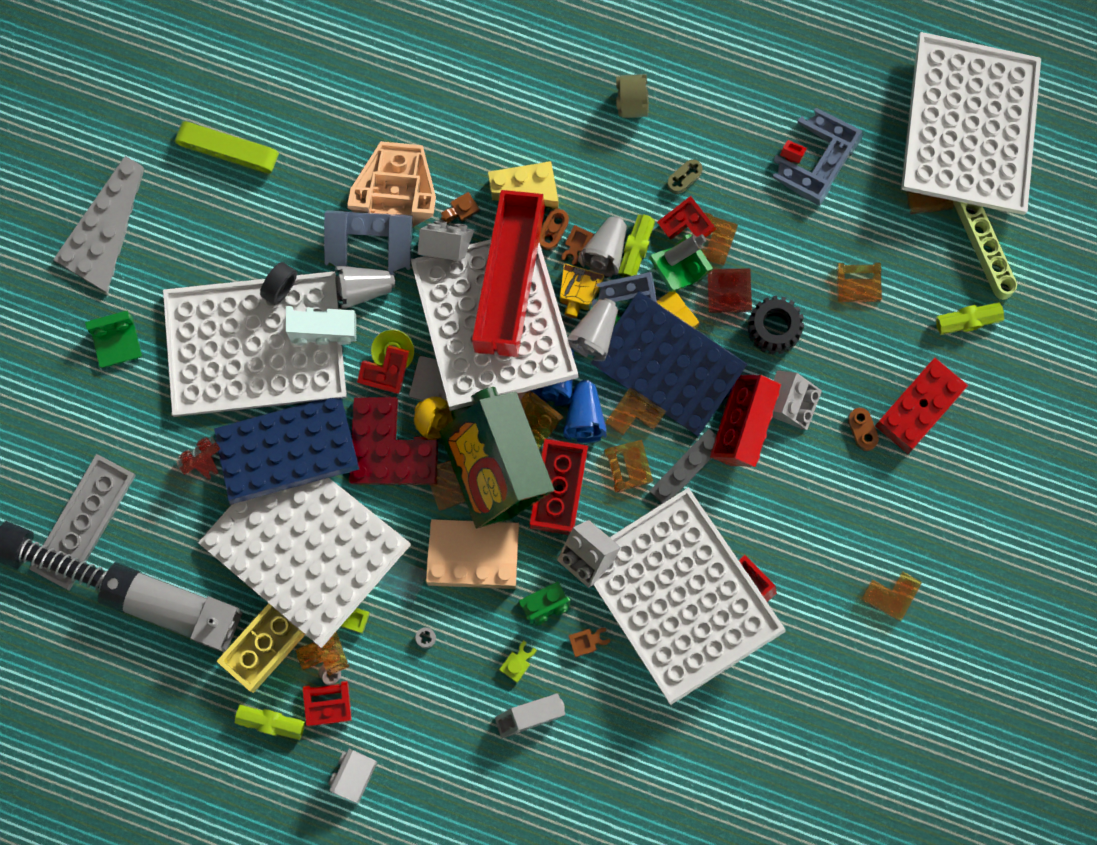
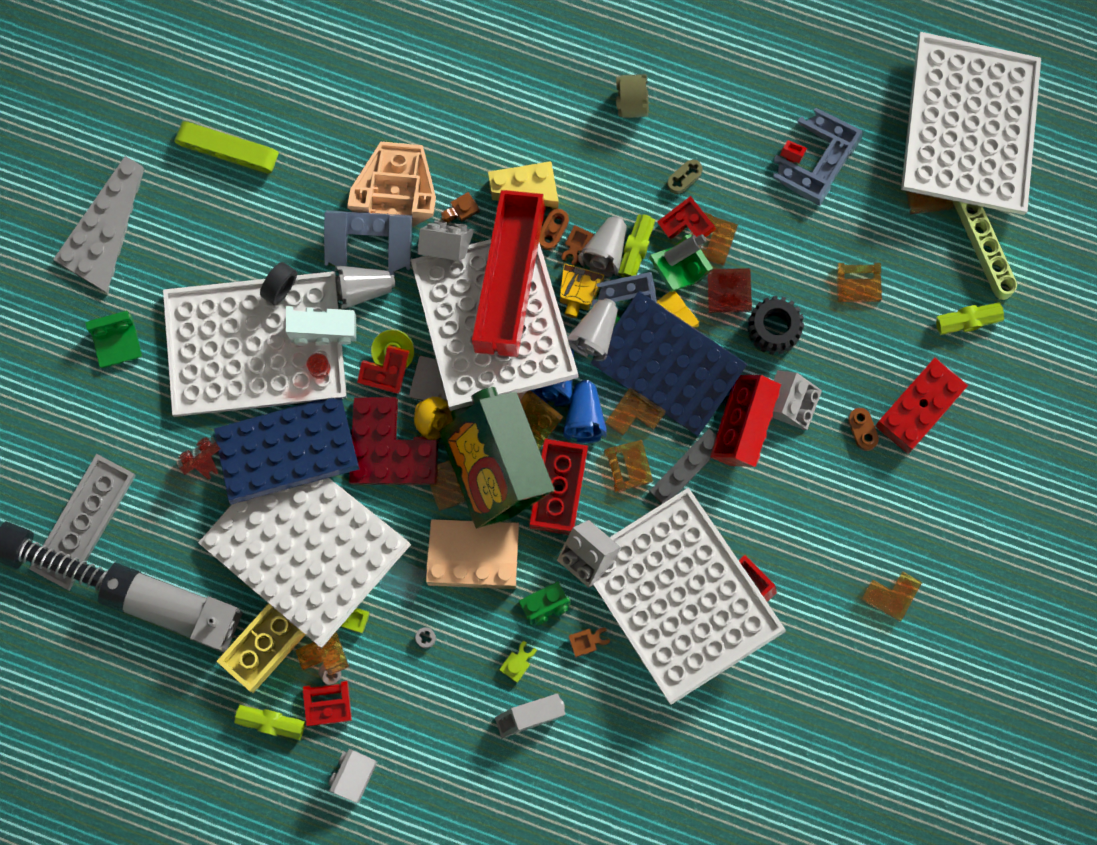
(321, 369): none -> clear red wheel

